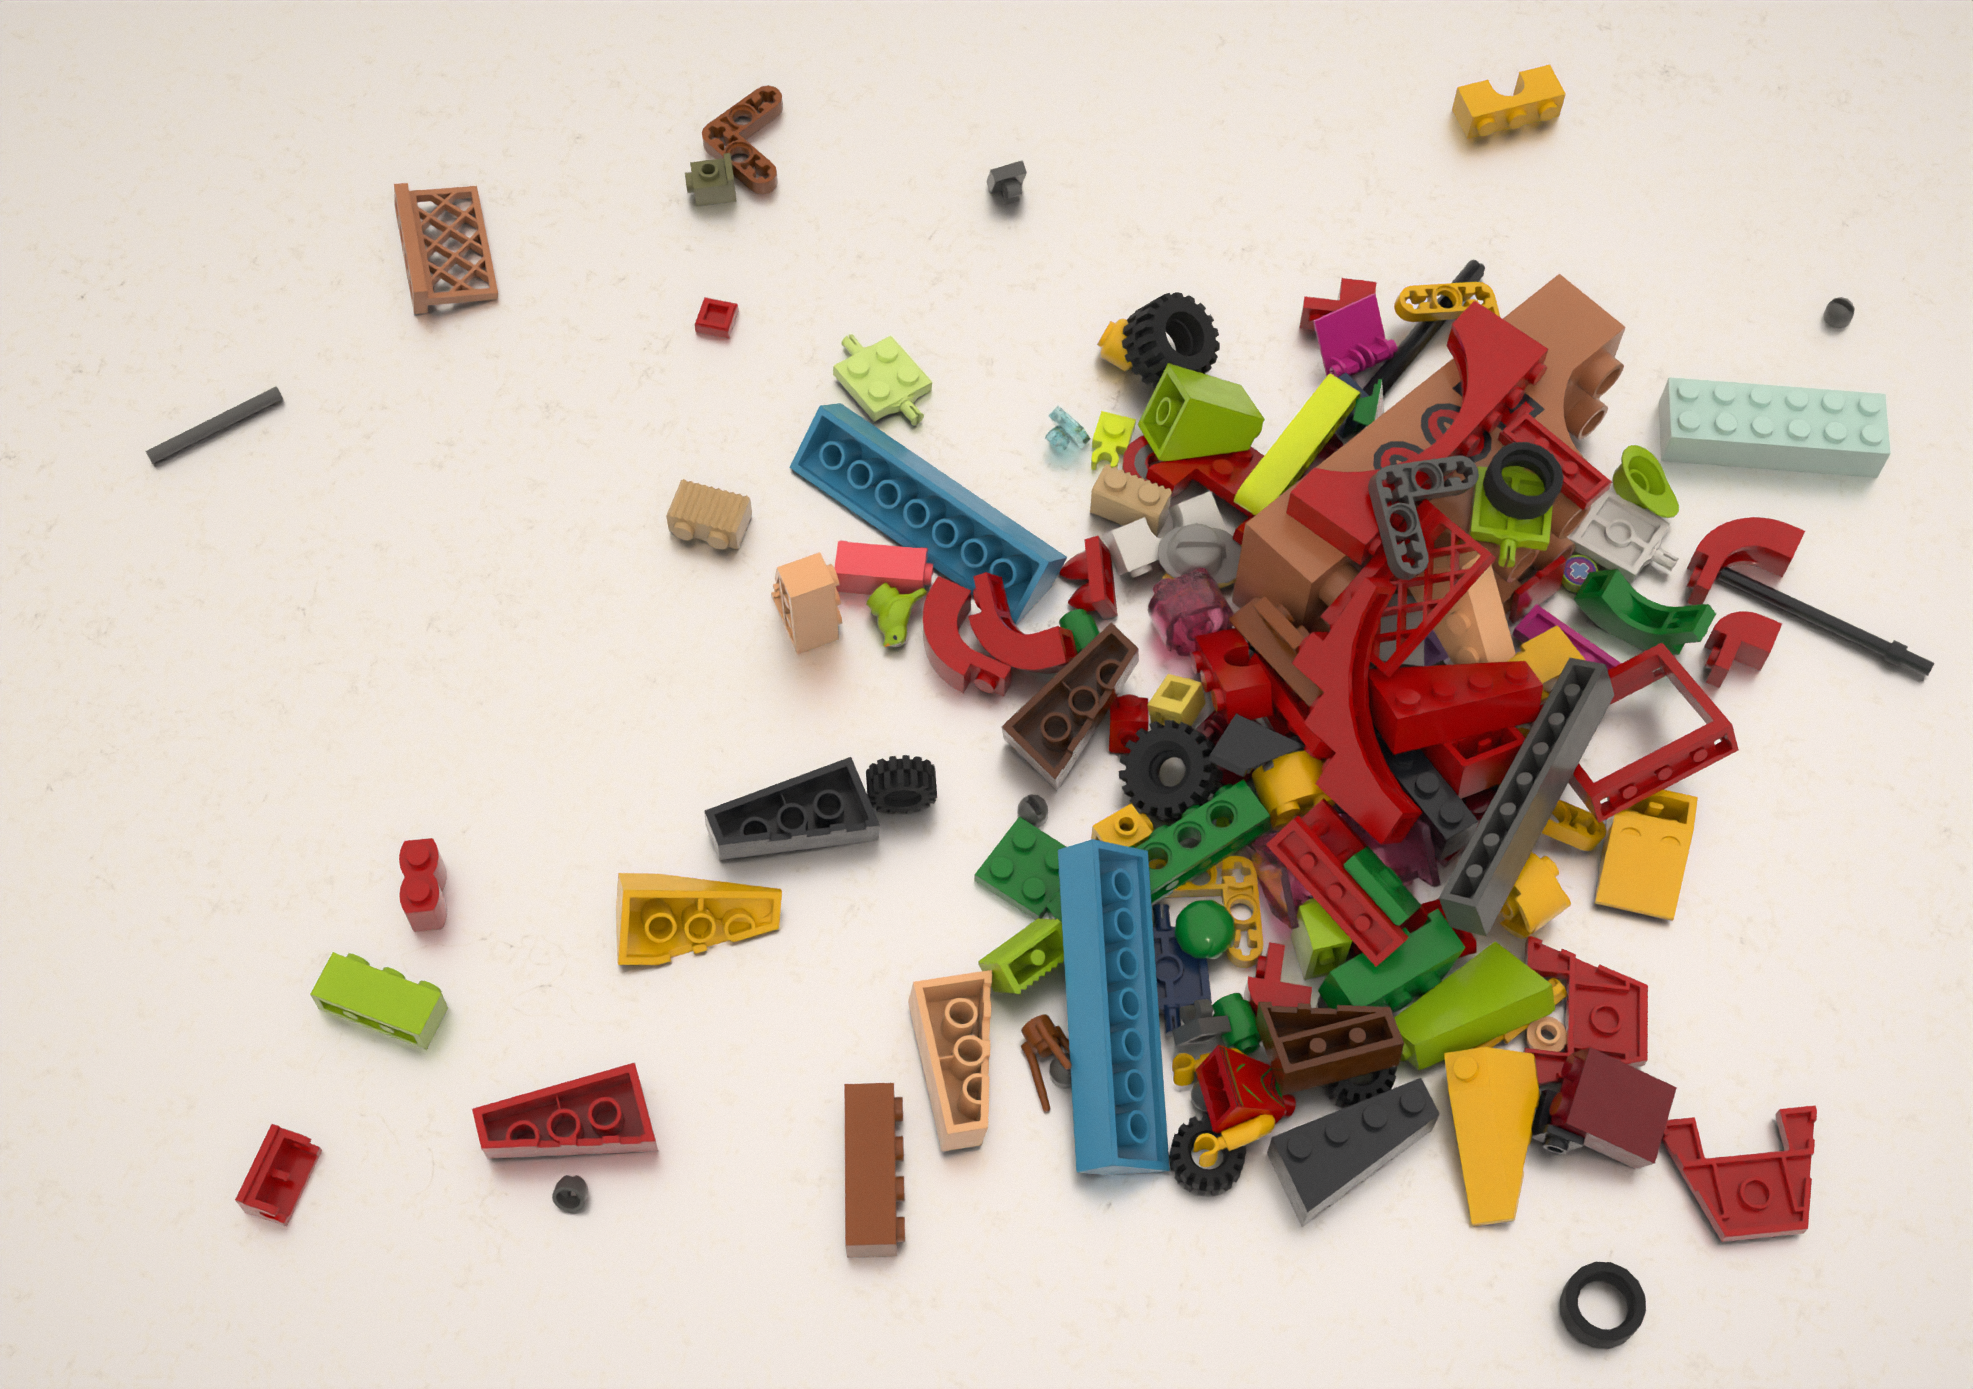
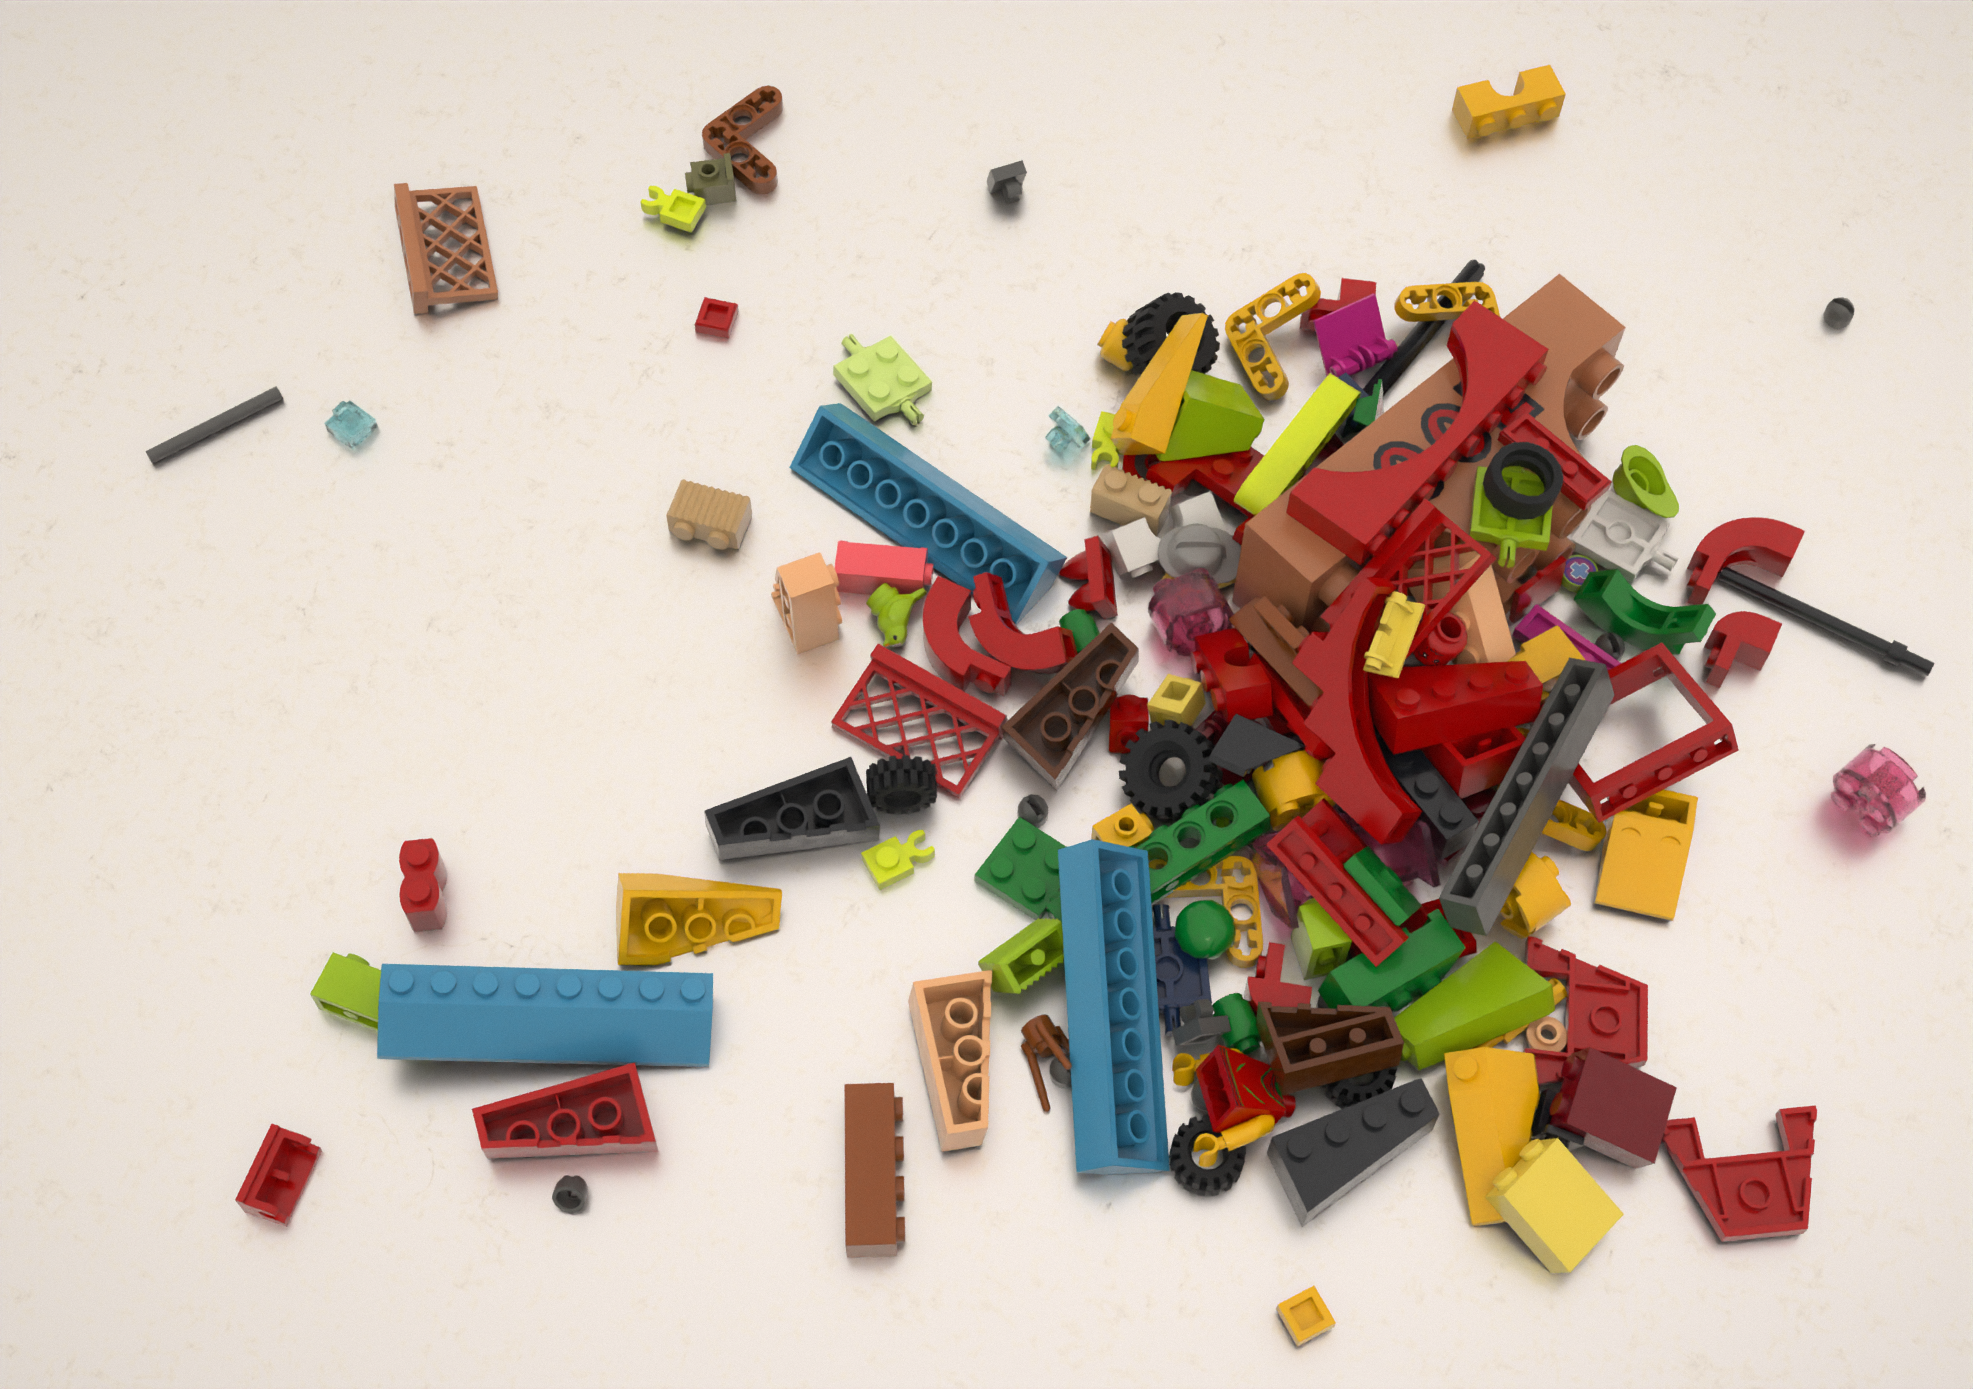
(350, 424): none -> clear light blue tile
(544, 1015): none -> dark azure slope
(677, 210): none -> neon yellow plate
(893, 862): none -> neon yellow plate
(934, 691): none -> red fence
(1153, 403): none -> yellow wedge
(1255, 333): none -> yellow beam
(1305, 1315): none -> yellow plate
(1393, 636): none -> light yellow hinge
(1408, 492): dark grey beam -> none
(1443, 642): none -> red head
(1553, 1204): none -> light yellow brick
(1605, 640): none -> dark grey hinge
(1625, 1283): black tyre -> none
(1774, 427): light aqua brick -> none
(1877, 789): none -> clear pink brick

